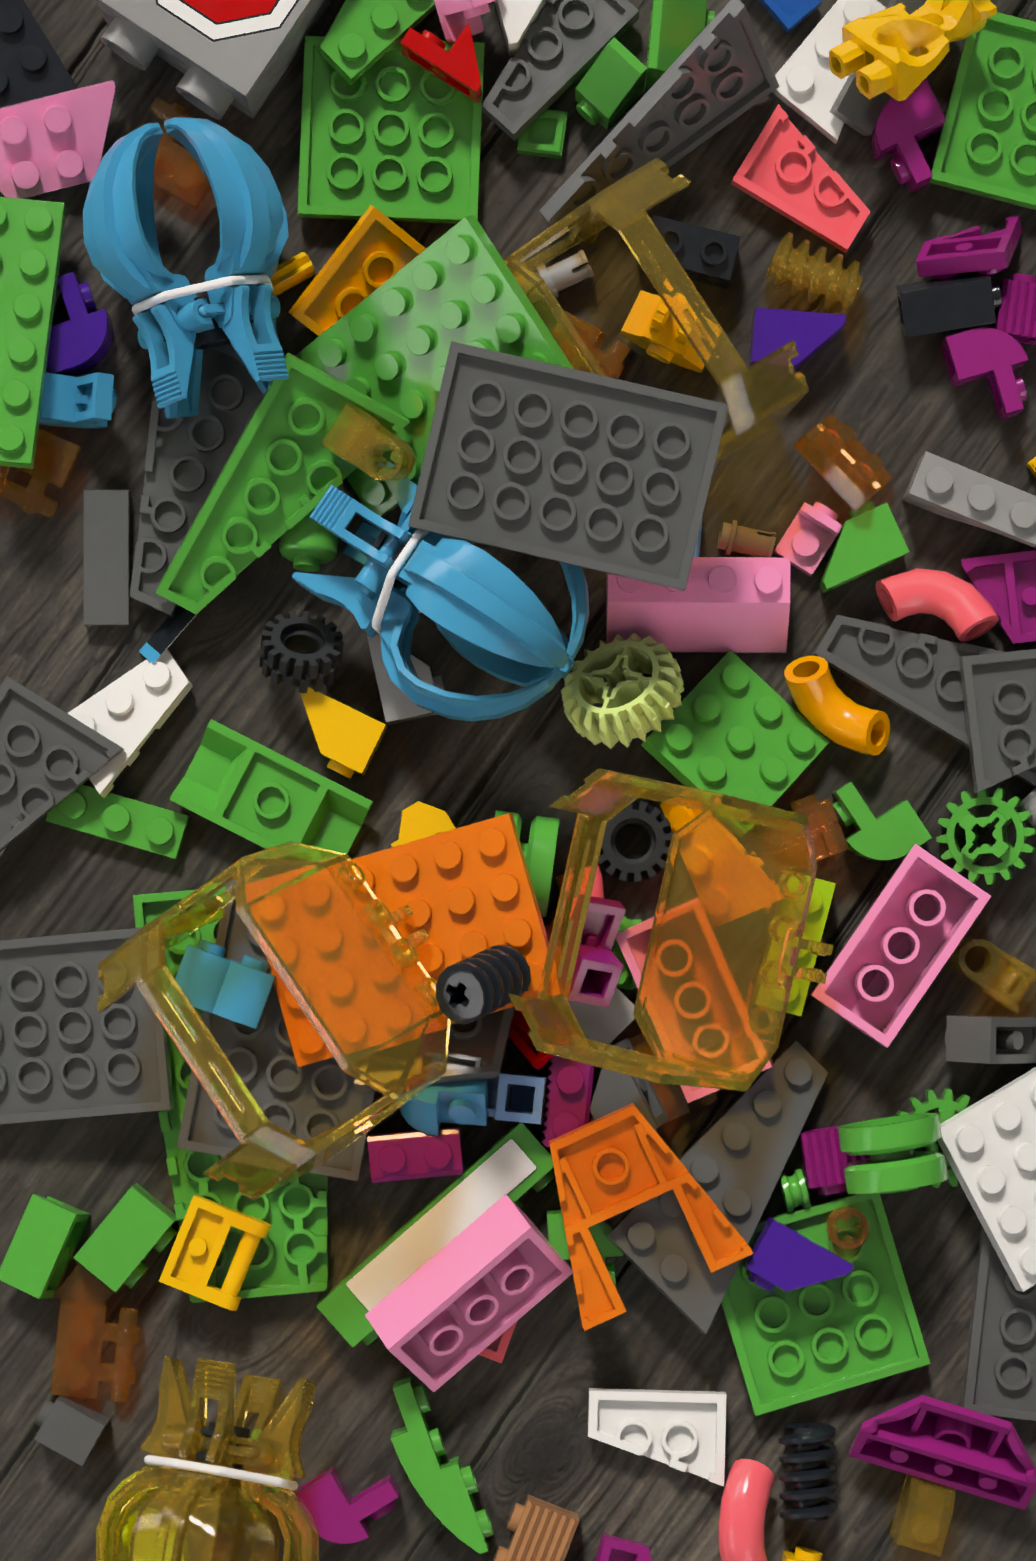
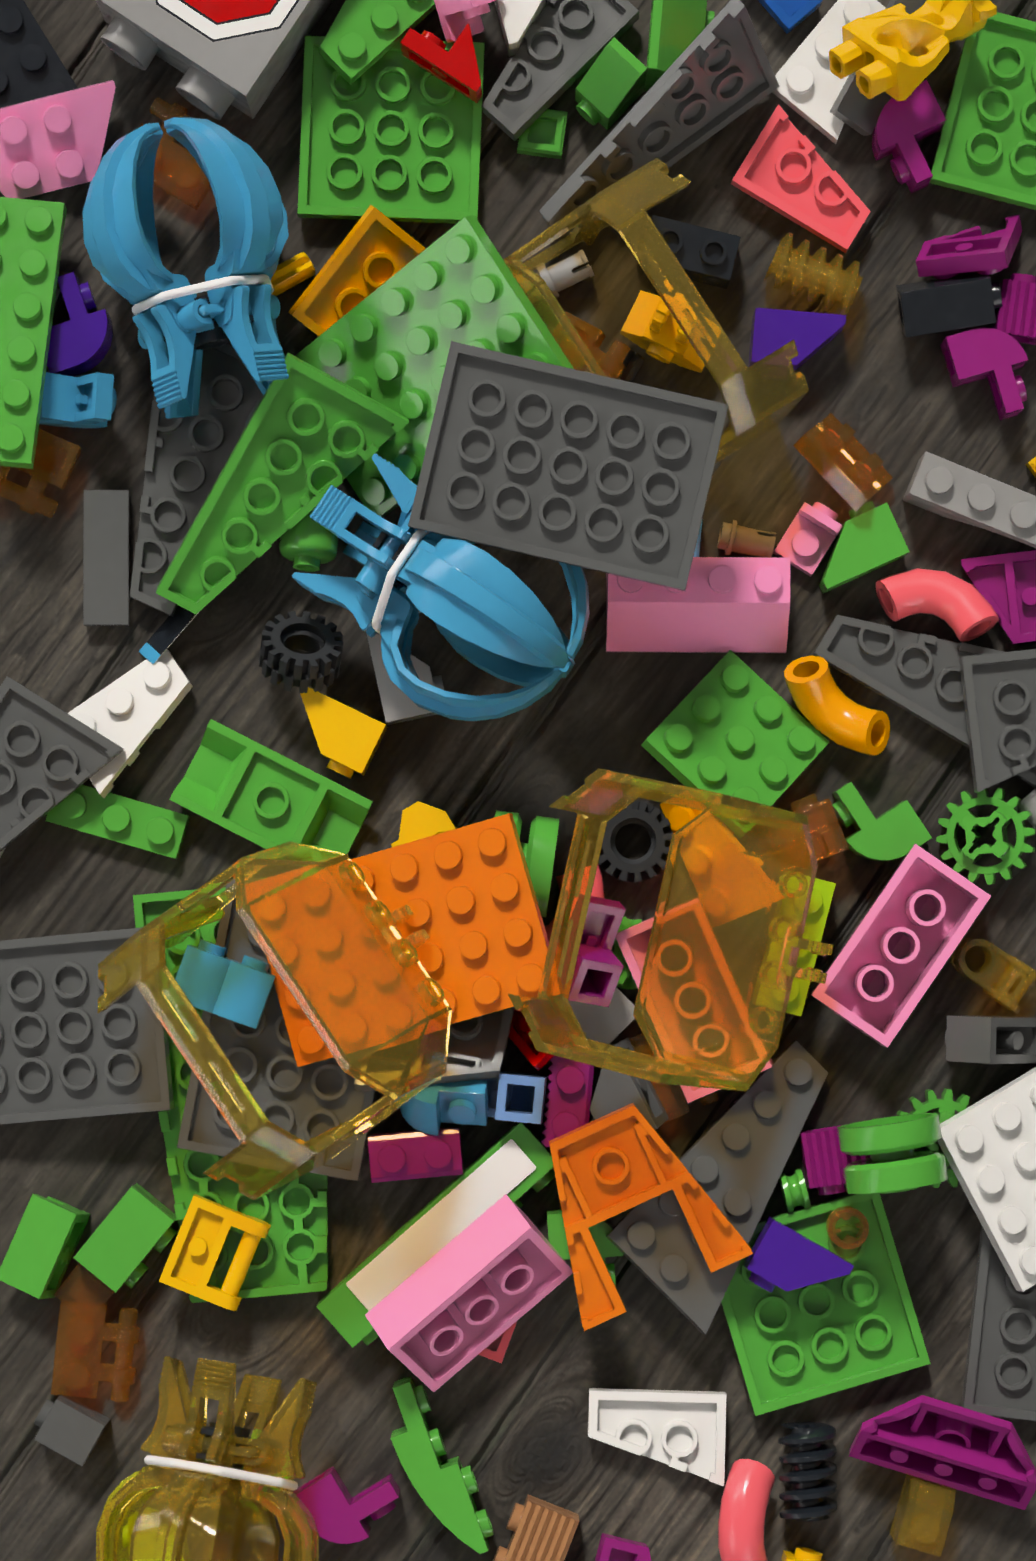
(363, 441): clear yellow piece -> none
(482, 983): black piece -> none
(629, 700): yellowish green gear -> none

